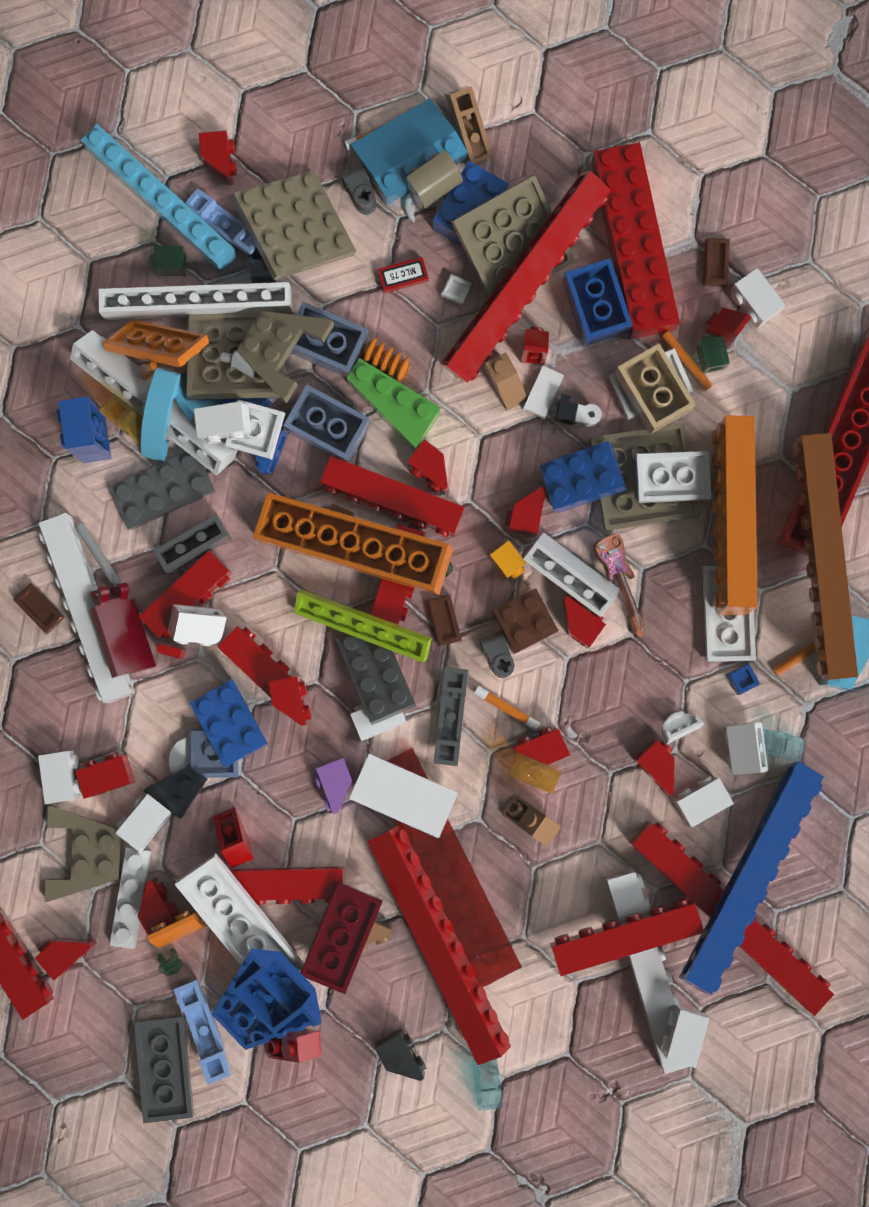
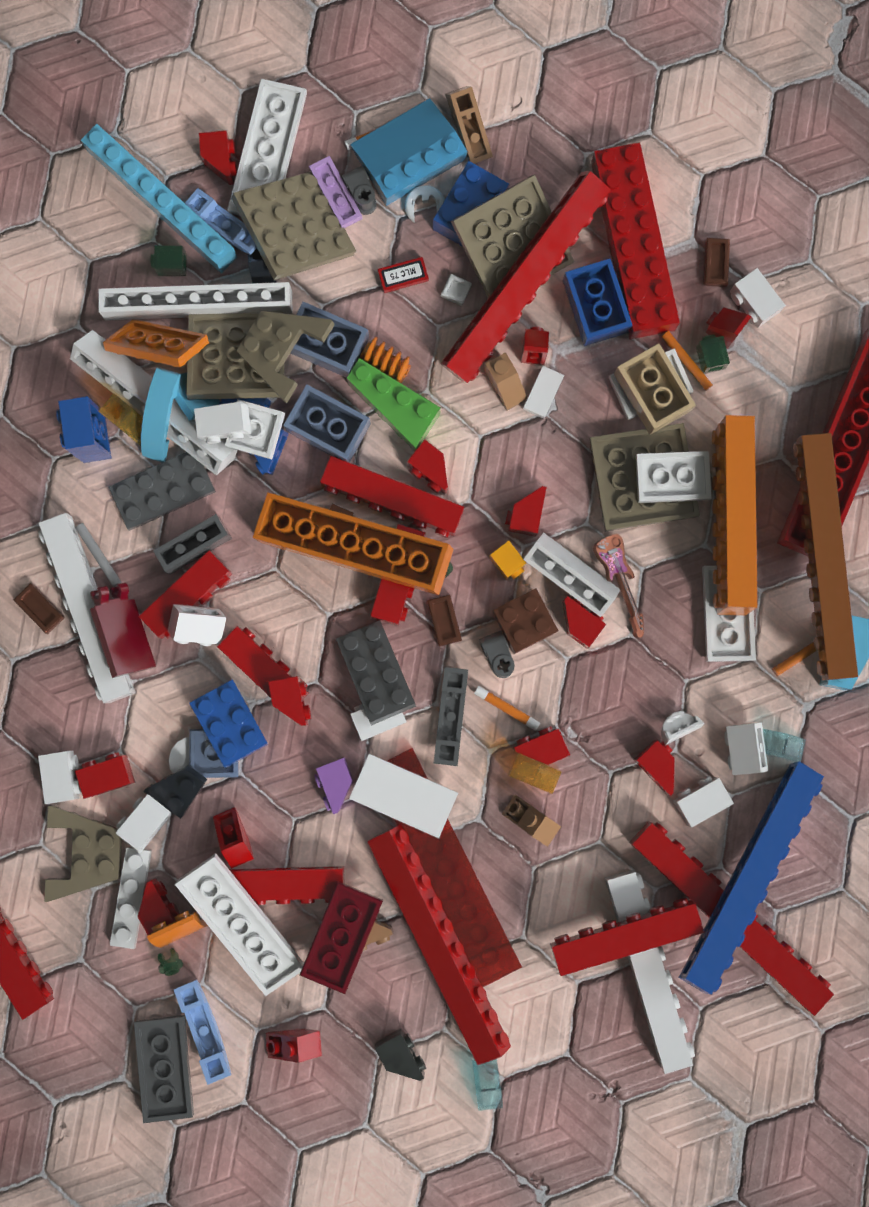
(61, 954): red slope -> none
(148, 369): orange bar -> none
(170, 651): red tile -> none
(238, 363): light grey bar -> none
(267, 1000): blue wedge -> none
(269, 136): none -> white plate
(336, 192): none -> lavender plate
(362, 625): lime plate -> none
(433, 179): dark tan brick -> none
(577, 414): leg -> none
(583, 477): blue brick -> none
(685, 1036): white brick -> none
(743, 679): blue tile -> none

